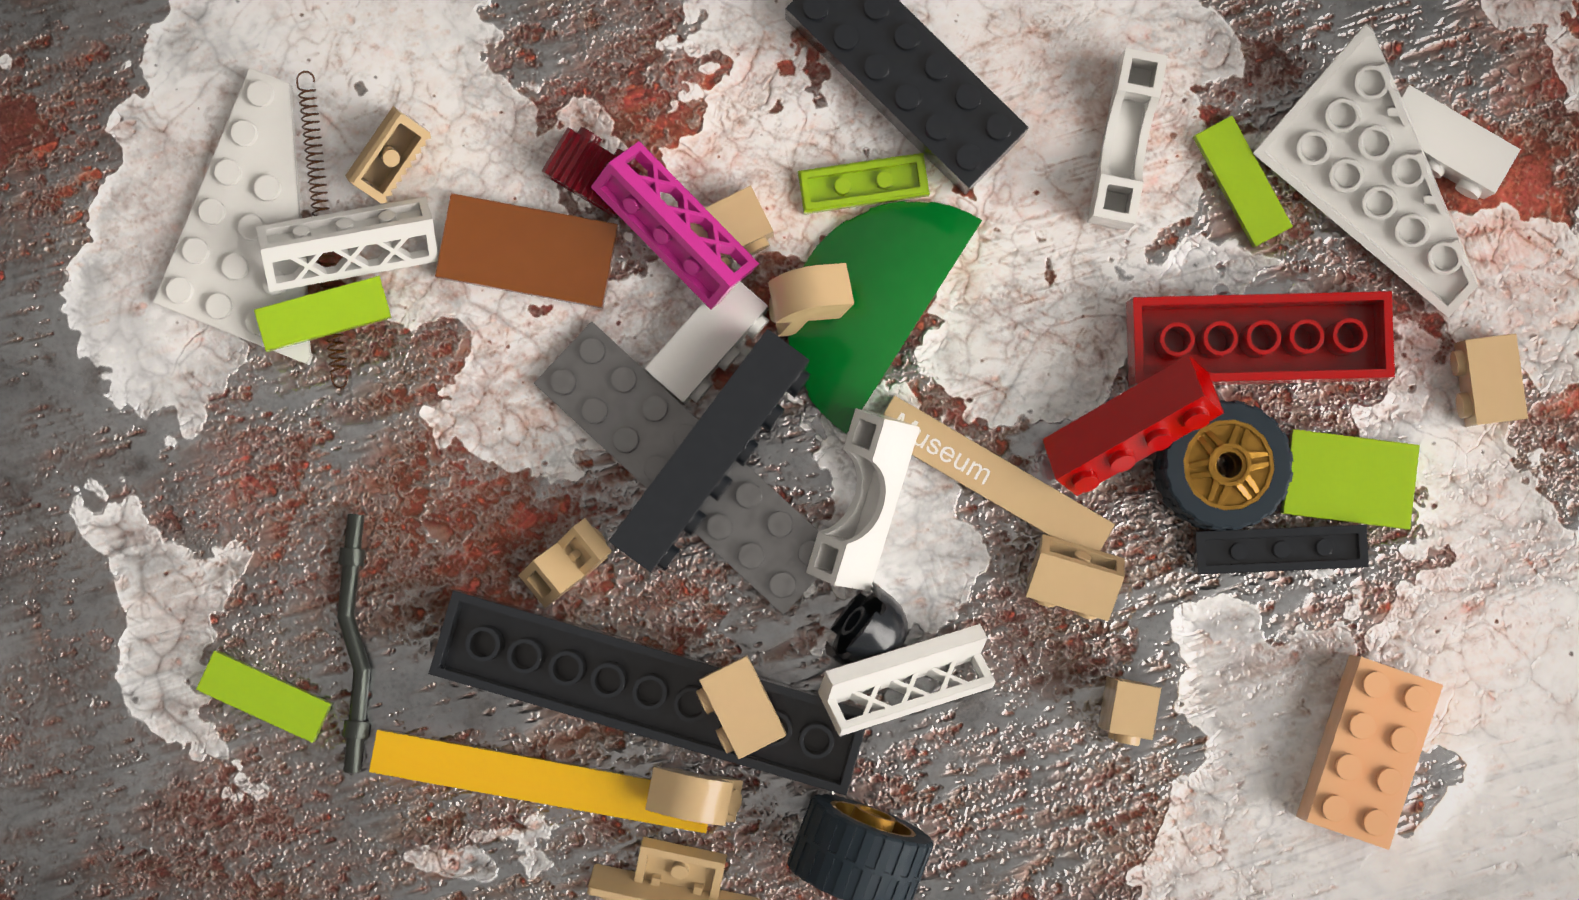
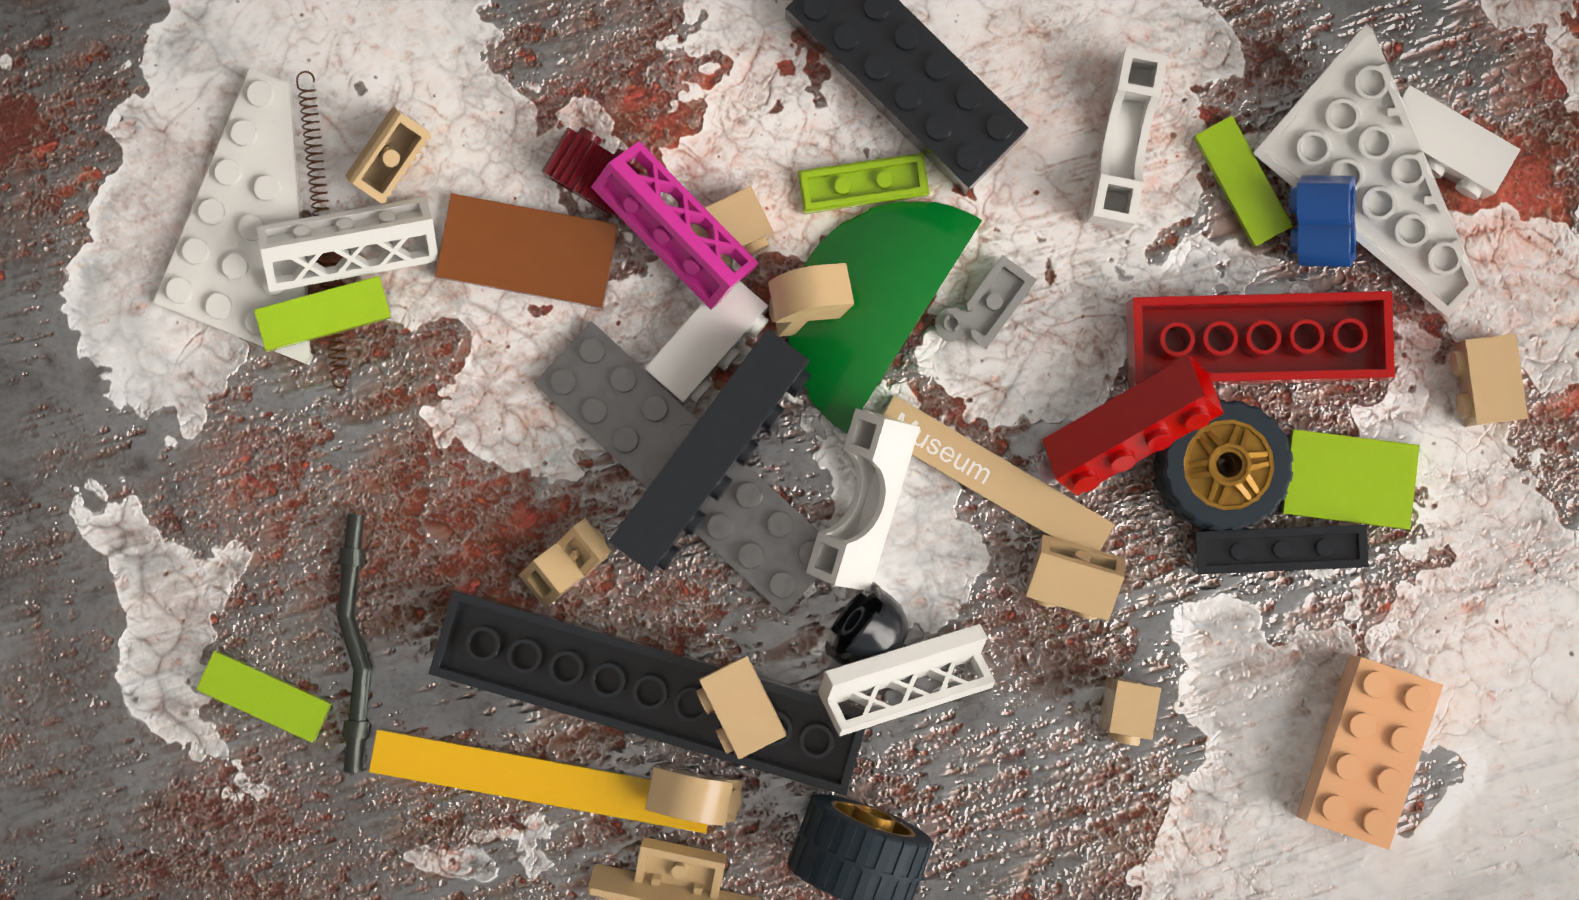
(988, 306): none -> light grey hinge
(1325, 220): none -> blue brick

